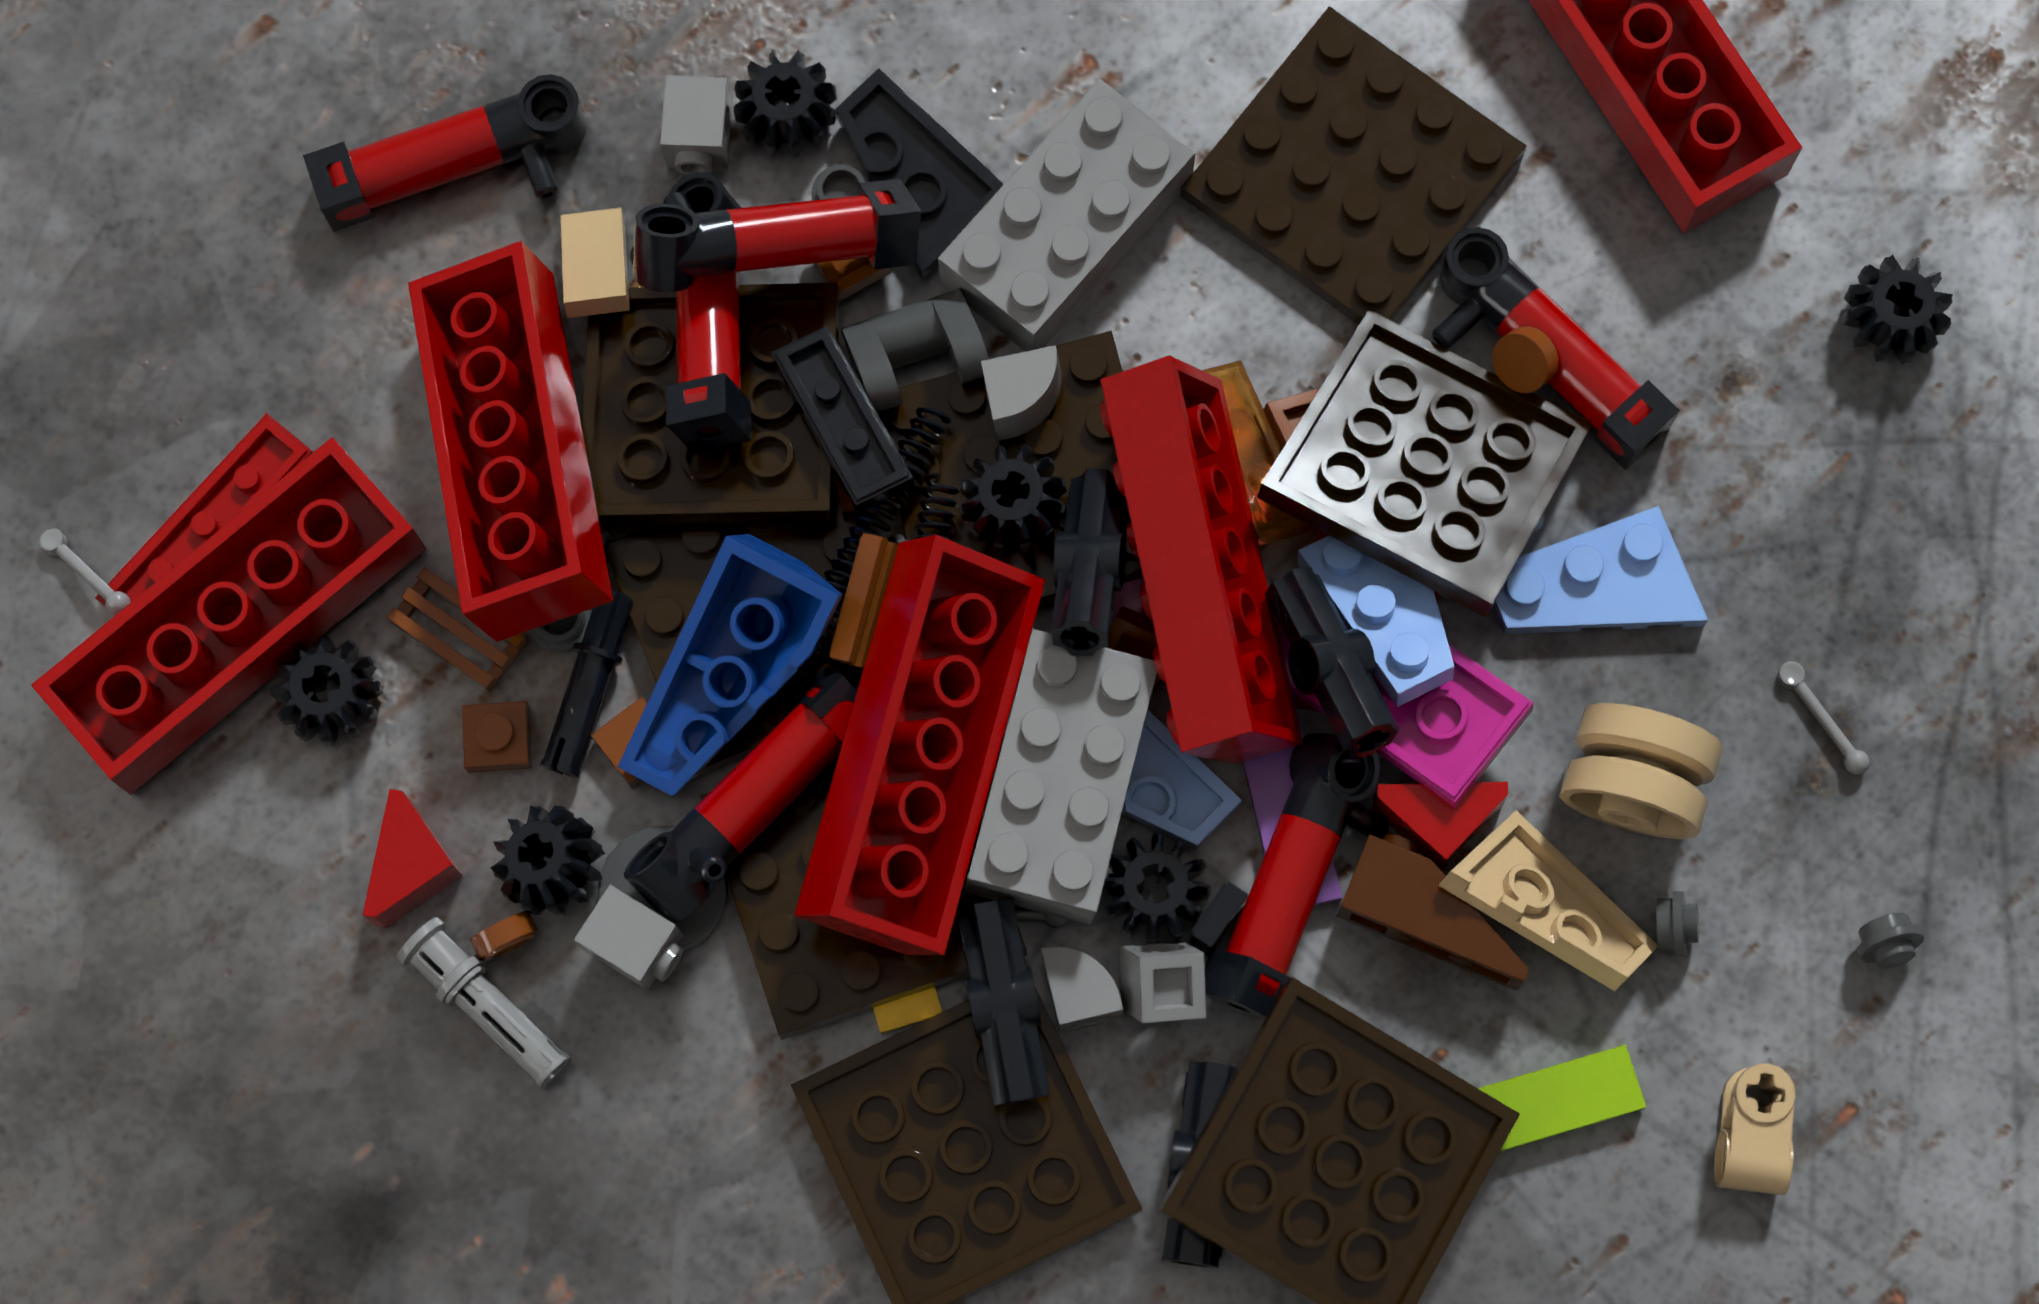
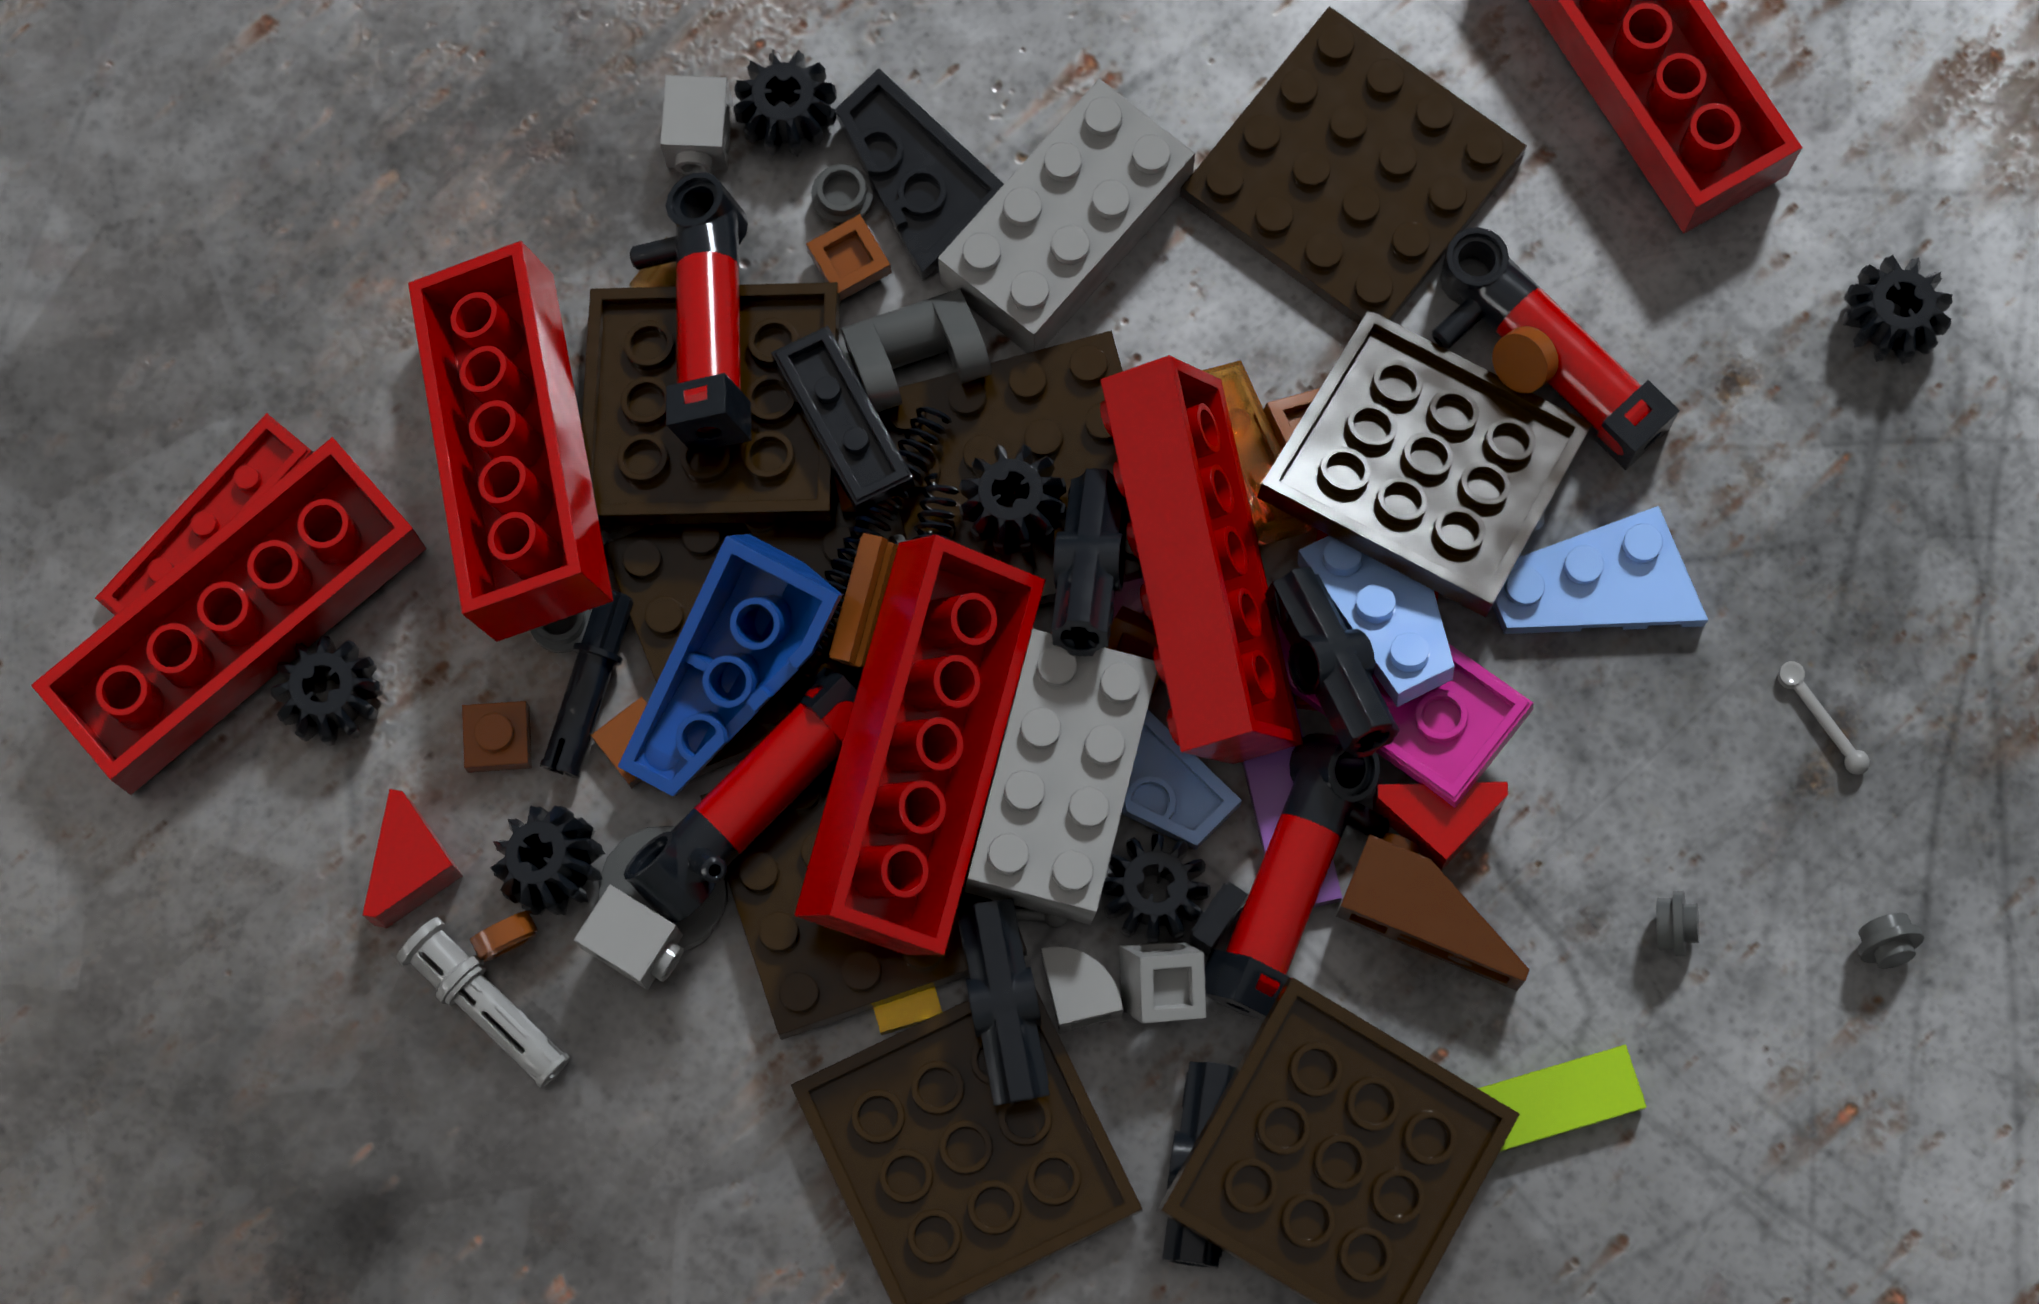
(56, 543): light grey hinge -> none
(415, 599): dark orange tile -> none
(450, 149): piece -> none
(594, 263): tan tile -> none
(679, 245): piece -> none
(1022, 389): light grey brick -> none
(1550, 902): tan wing -> none
(1641, 770): tan wheel -> none
(1756, 1141): tan piece -> none

